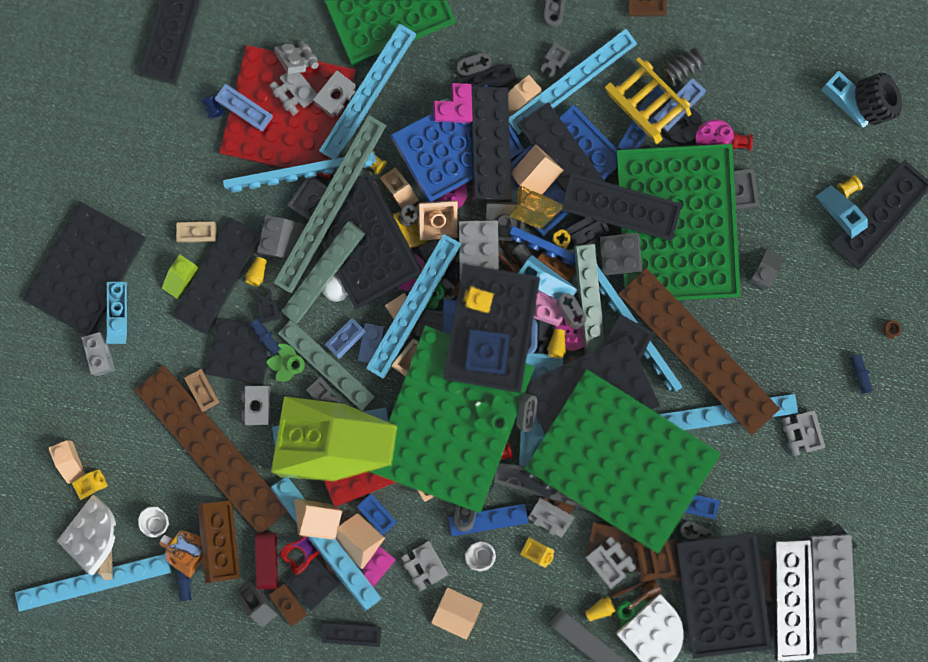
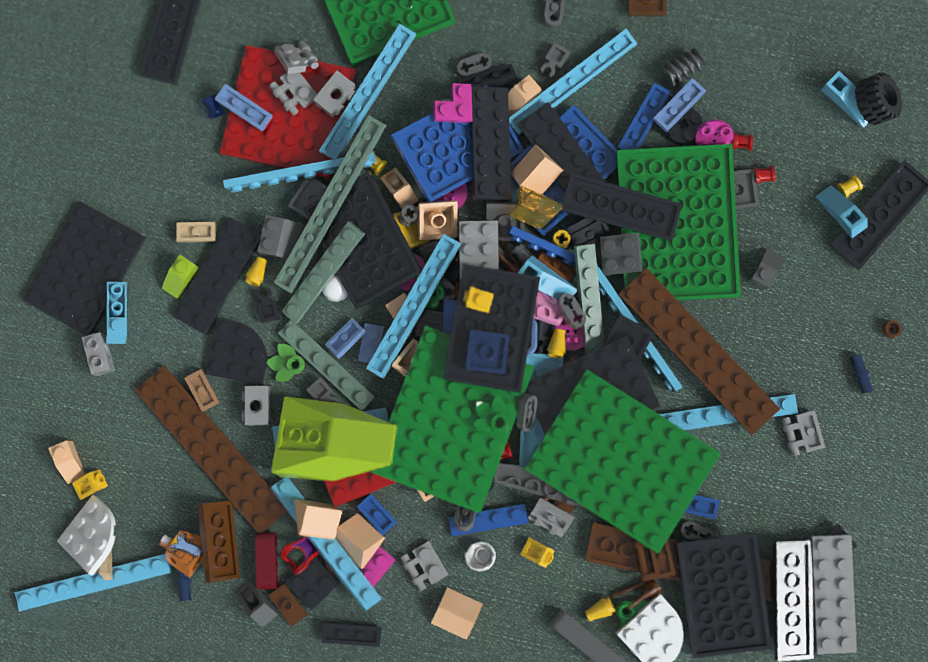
(153, 522): white hair -> none
(265, 337): dark blue pin -> none
(540, 487): black plate -> none
(606, 567): light grey plate -> none
(641, 118): yellow fence -> none
(765, 174): none -> red bush

